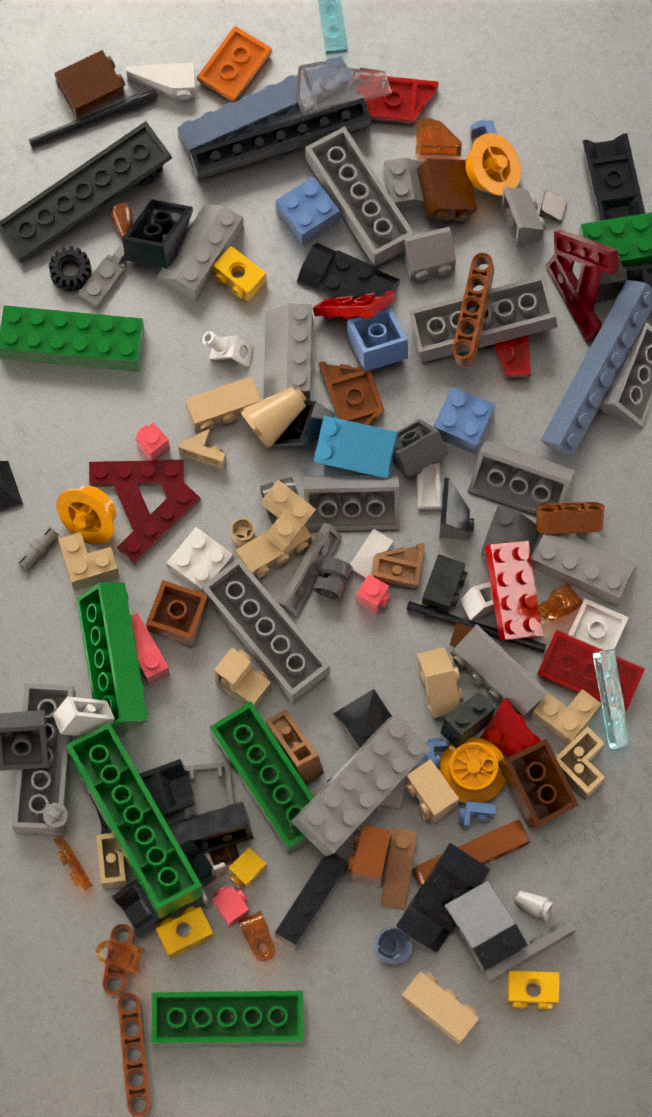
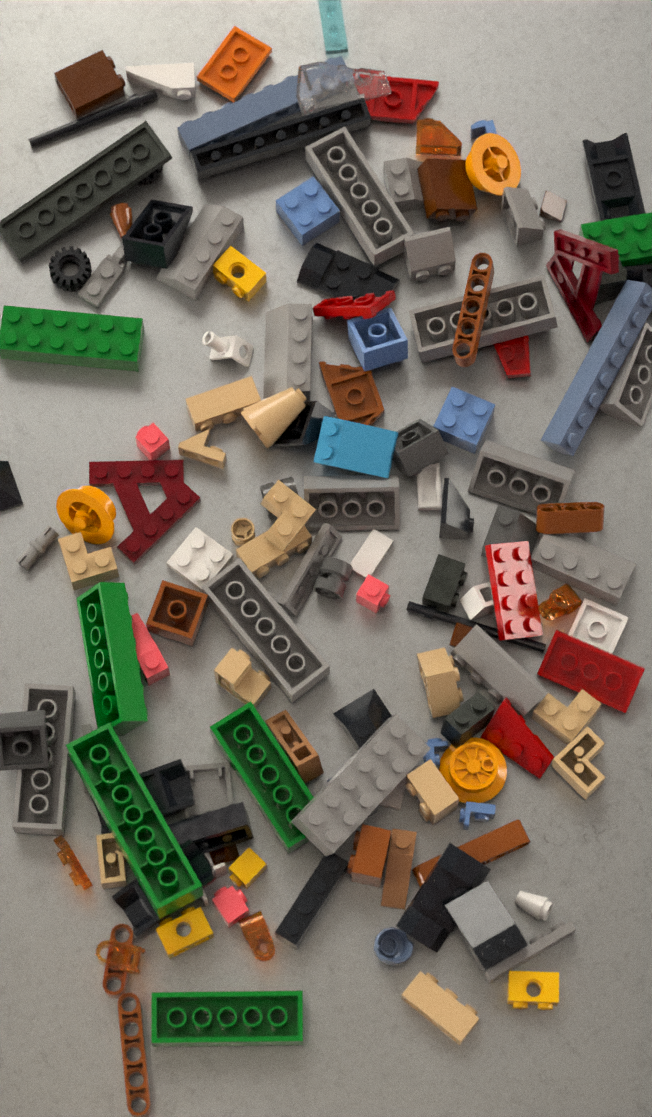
(55, 815): light grey tile -> none
(82, 716): white brick -> none
(399, 566): medium nougat wing -> none
(538, 783): reddish brown slope -> none
(611, 698): clear light blue tile -> none

